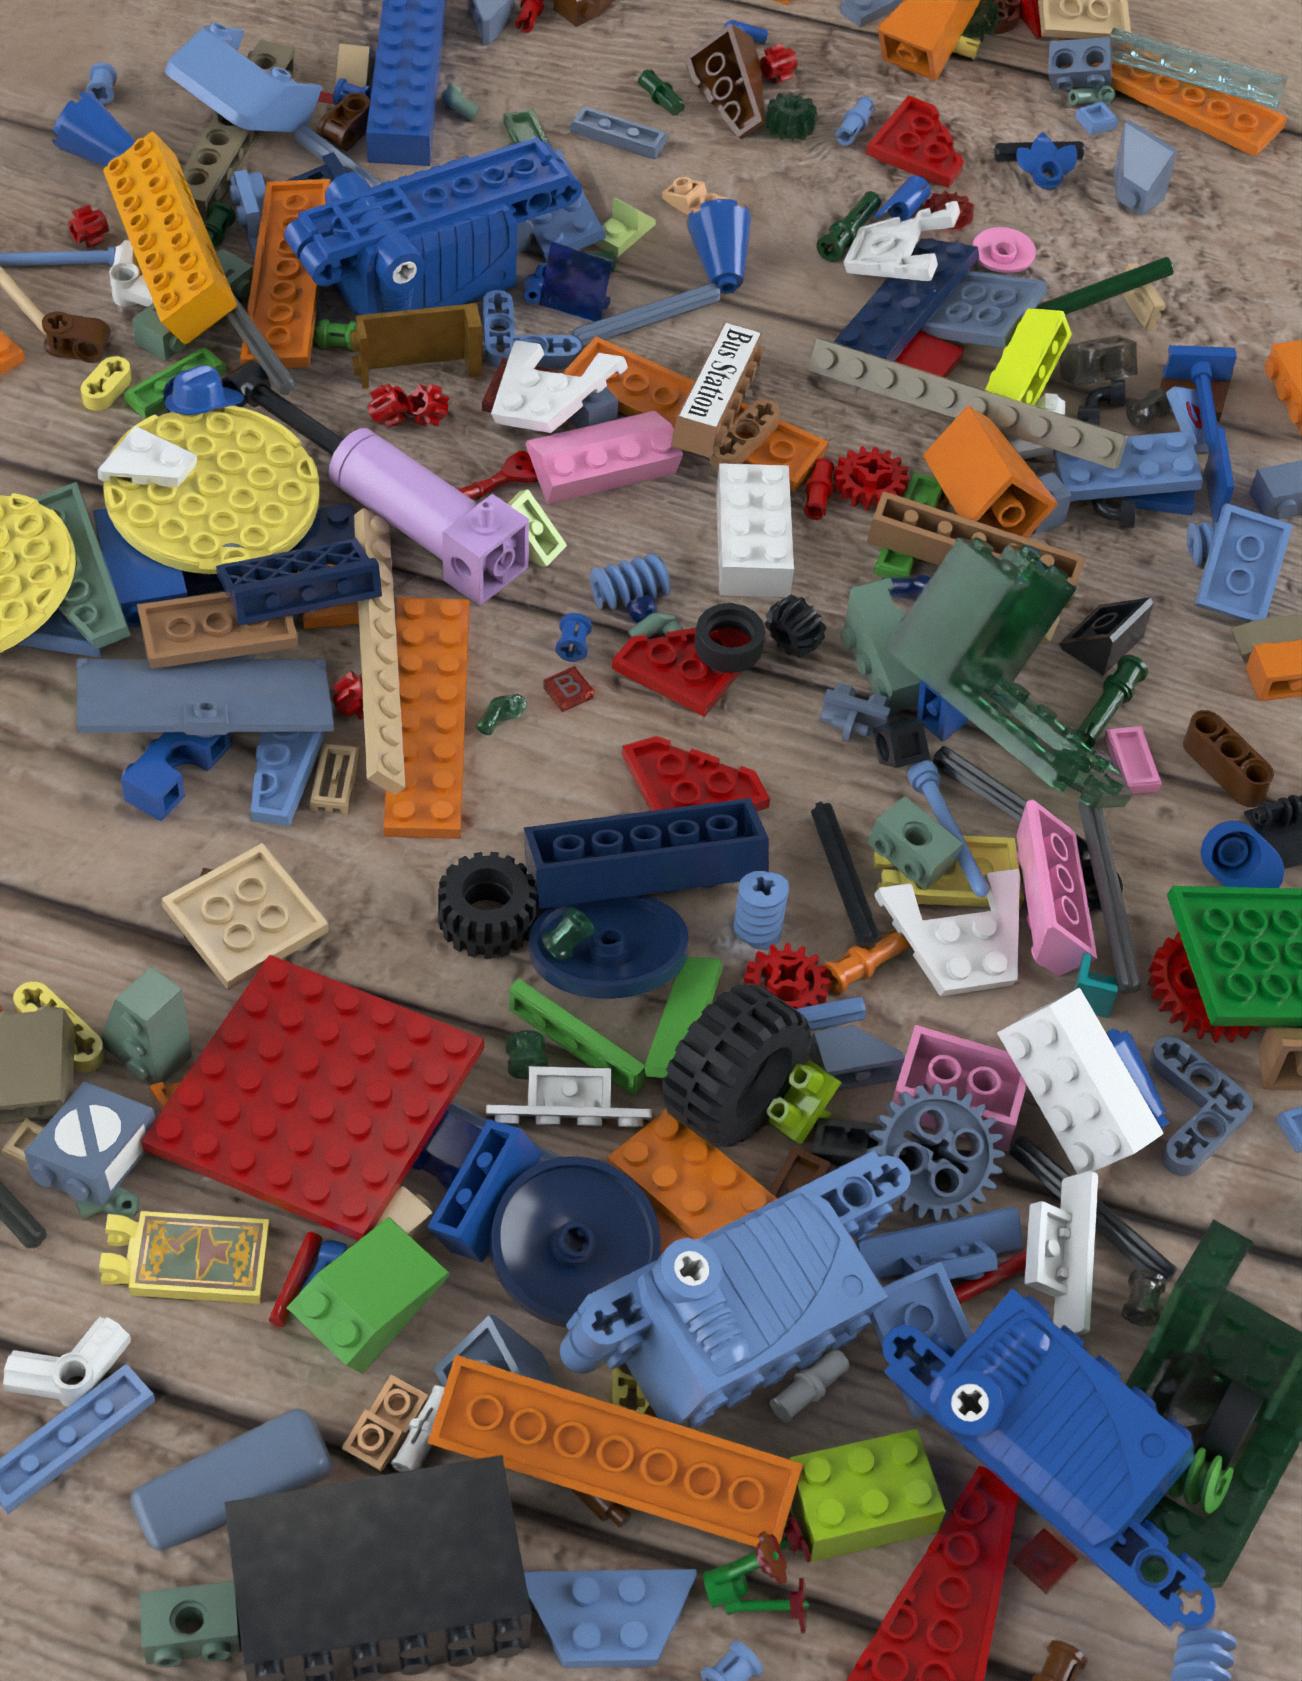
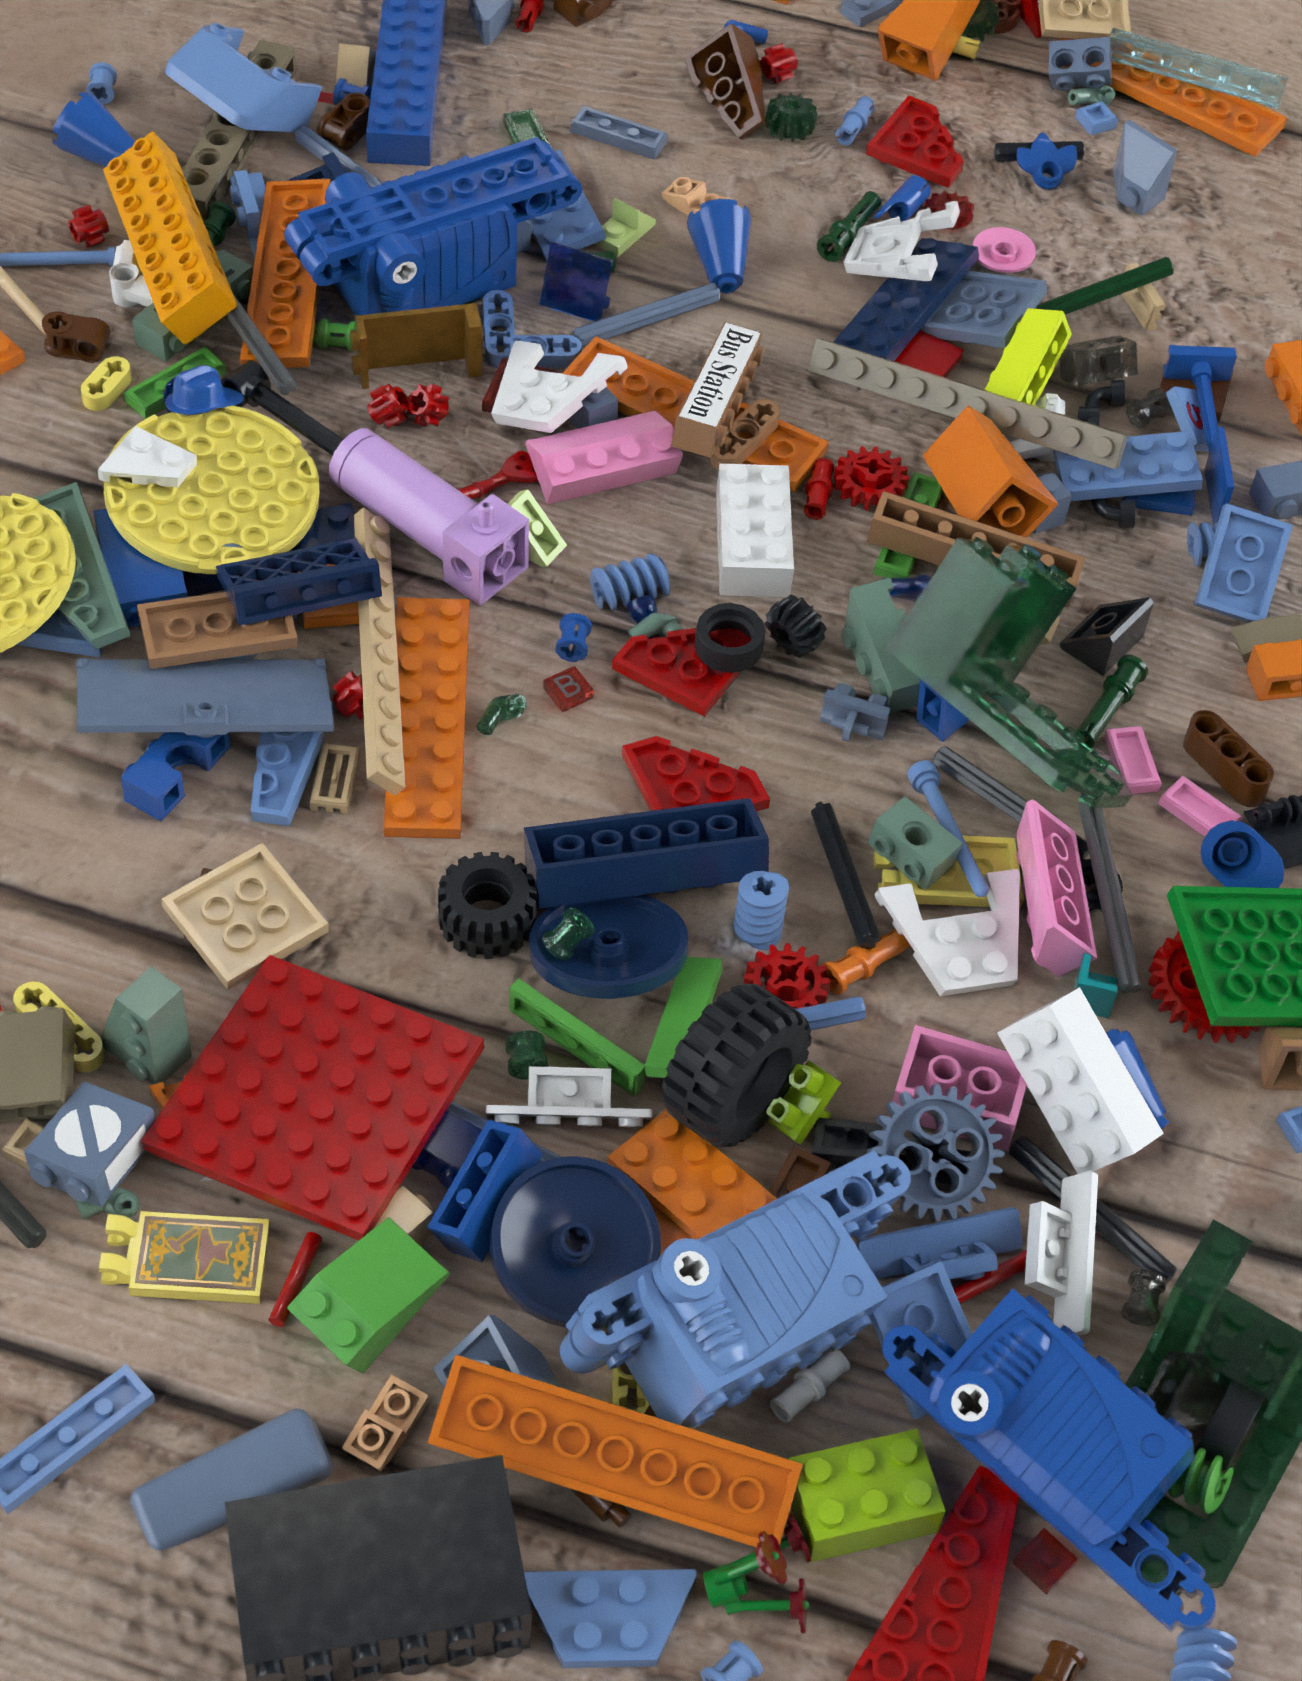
(47, 1374): white piece -> none
(169, 1609): sand green brick -> none
(328, 1253): blue hand -> none
(415, 1447): white pin -> none
(453, 99): sand green arm -> none
(534, 283): blue arm -> none
(661, 92): dark green axle -> none
(855, 1057): sand blue slope -> none
(901, 743): black brick -> none
(1196, 806): none -> bright pink tile
(1212, 1110): sand blue beam -> none

